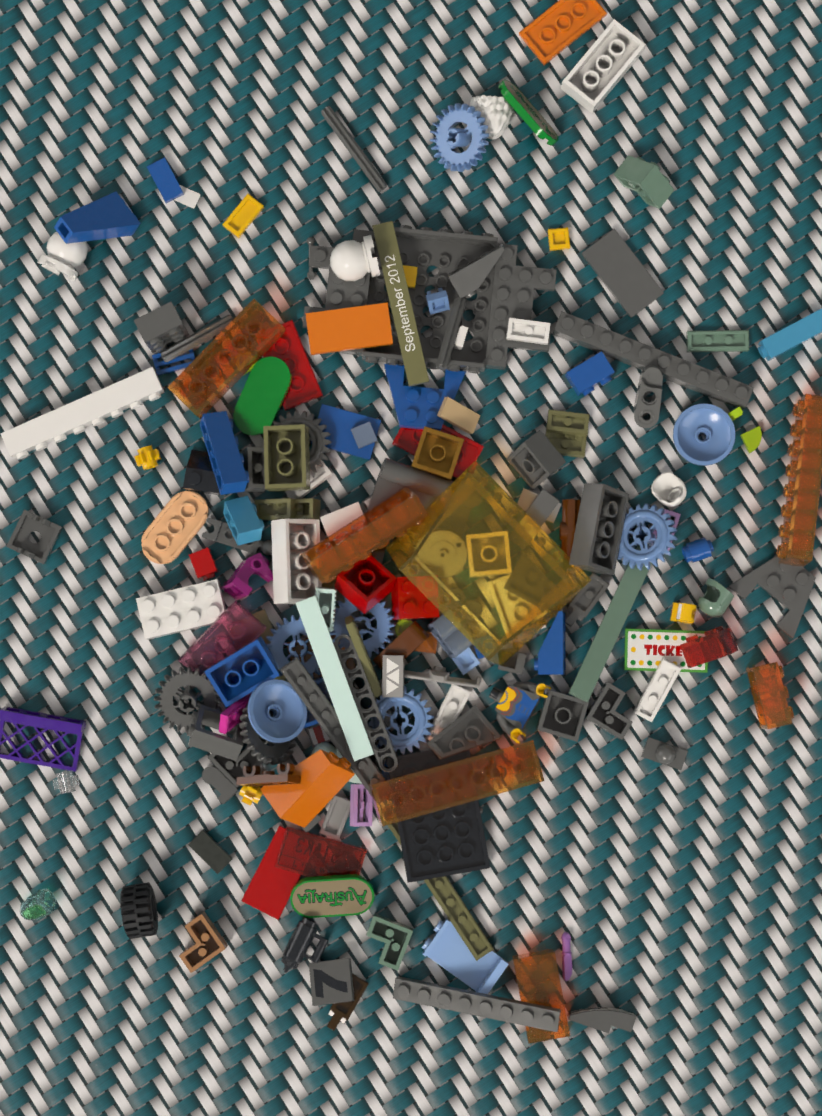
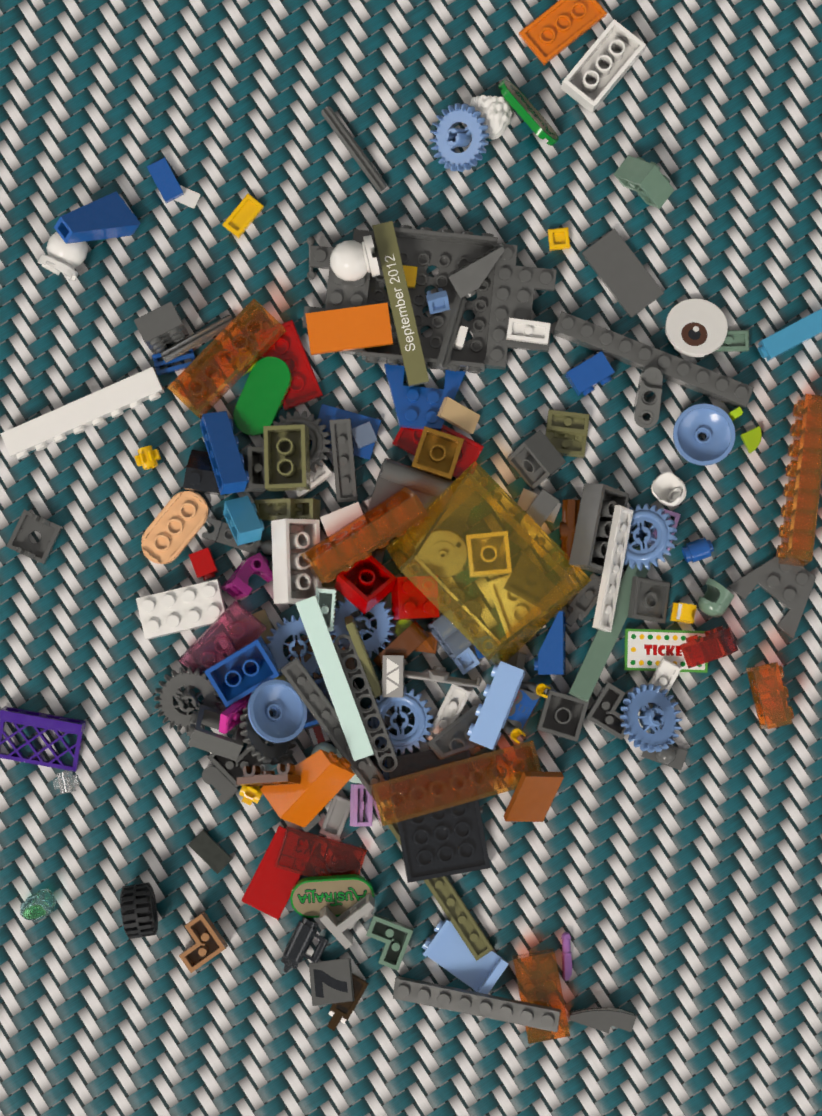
(343, 460): none -> dark grey plate
(348, 919): none -> light grey bracket
(497, 705): none -> light blue piece
(533, 796): none -> dark orange tile
(612, 568): none -> white tile
(648, 599): none -> dark grey tile
(661, 714): none -> medium blue gear
(696, 327): none -> white tile

